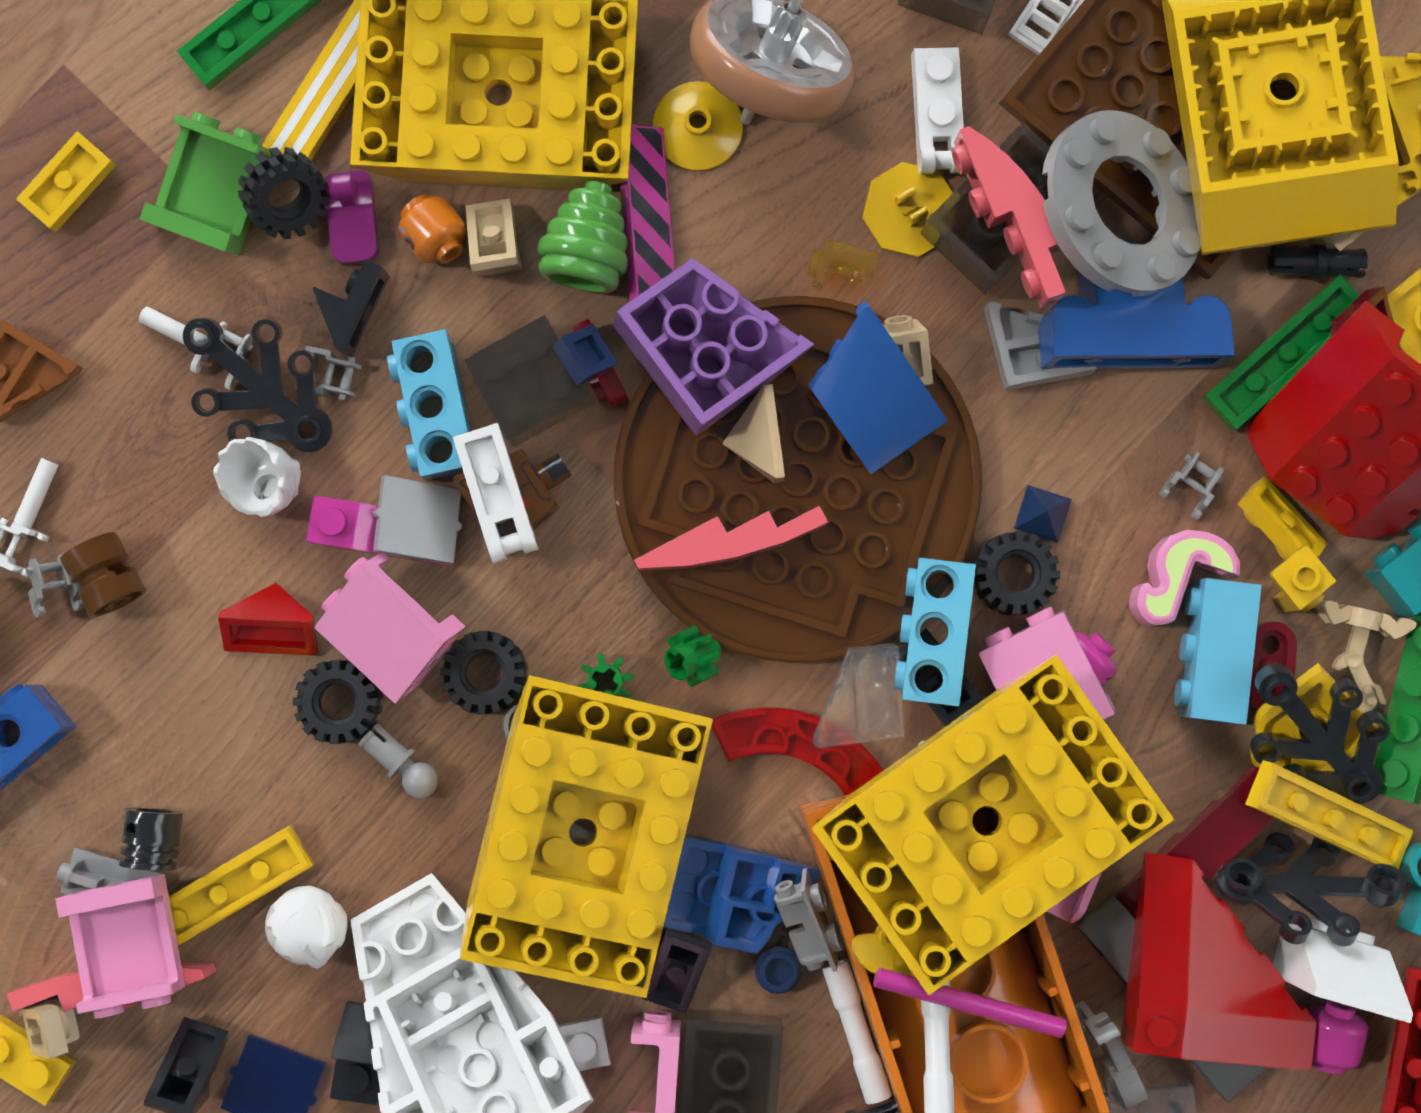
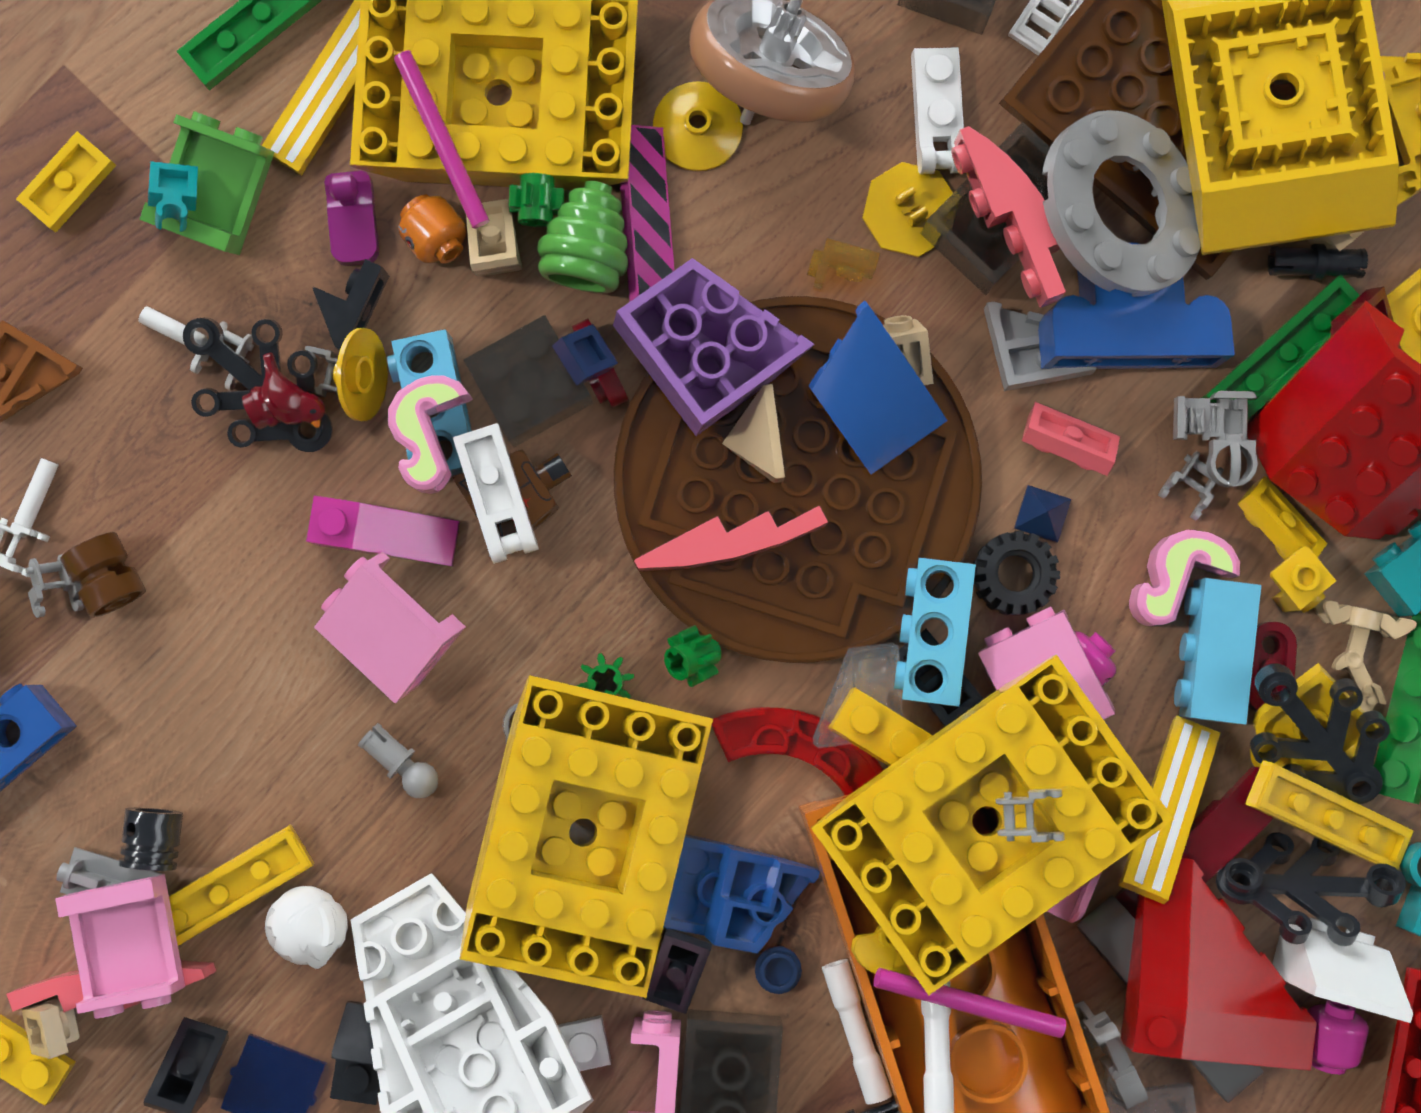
(172, 191): none -> teal plate
(257, 476): white hair -> none
(268, 624): red slope -> none
(270, 173): black tyre -> none
(281, 400): none -> dark red animal
(310, 708): black tyre -> none
(361, 374): none -> yellow dish
(413, 429): none -> bright pink animal
(417, 520): light grey piece -> none
(441, 139): none -> dark pink bar
(457, 662): black tyre -> none
(535, 199): none -> green gear
(806, 905): light grey hinge -> none
(876, 728): none -> yellow plate
(1009, 816): none -> light grey piece
(1071, 439): none -> coral plate
(1179, 785): none -> yellow tile
(1221, 420): none -> light grey piece

